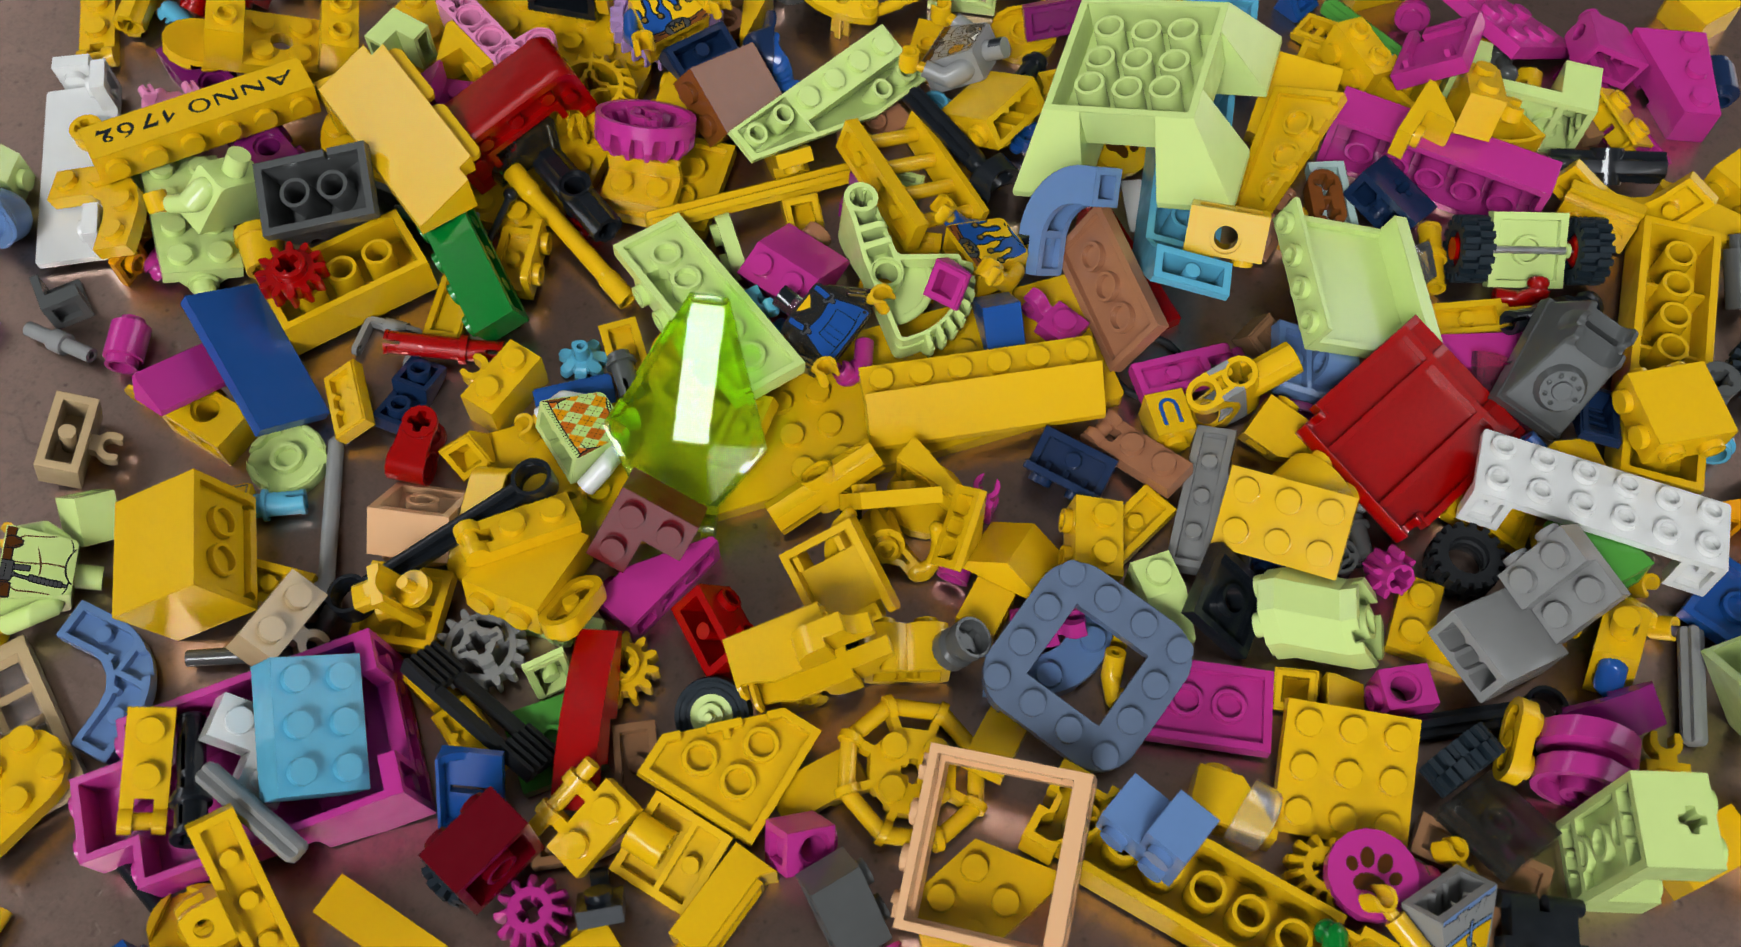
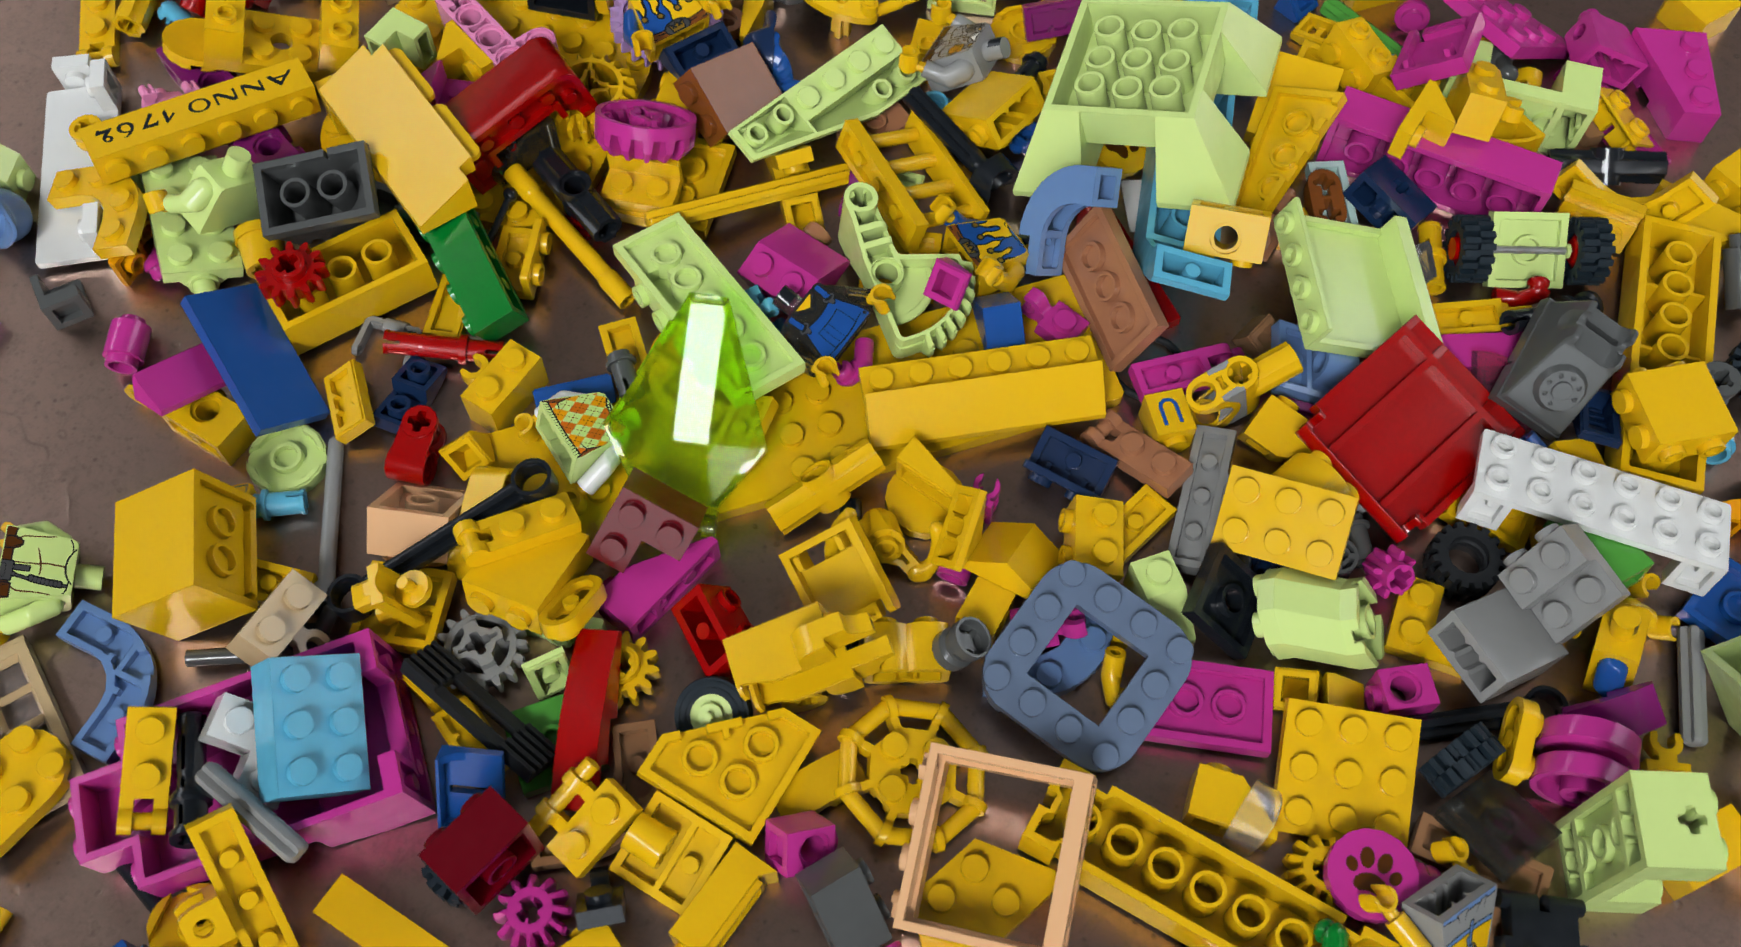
(60, 342): light grey bar -> none
(72, 439): tan brick -> none
(88, 515): yellowish green panel -> none
(582, 359): medium azure plant -> none
(725, 235): yellowish green plate -> none
(901, 494): yellow plate -> none
(999, 737): yellow slope -> none
(1154, 829): medium blue brick -> none
(1726, 80): dark blue brick -> none

